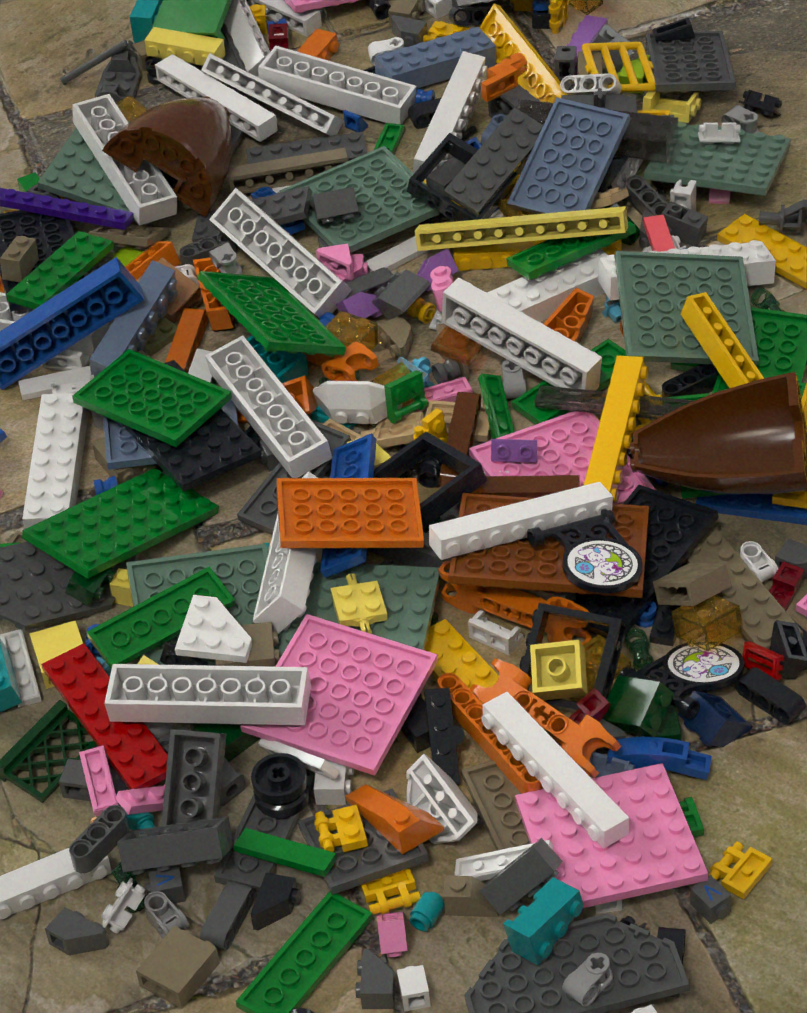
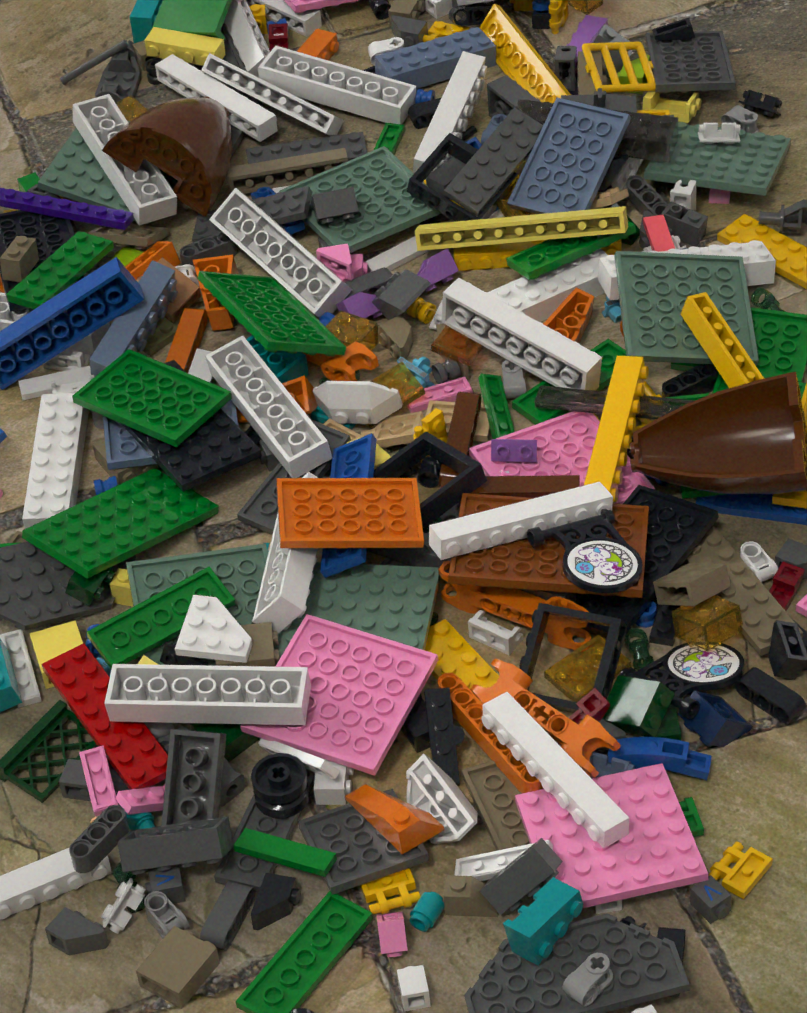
(225, 259): light grey piece -> none
(349, 829): yellow plate -> none
(354, 122): blue slope -> none
(358, 604): light yellow plate -> none
(376, 983): dark grey slope -> none
(402, 390): green plate -> none
(441, 280): bright pink brick -> none
(503, 76): orange plate -> none
(558, 670): light yellow brick -> none
(583, 81): white beam -> none
(775, 664): red tile -> none

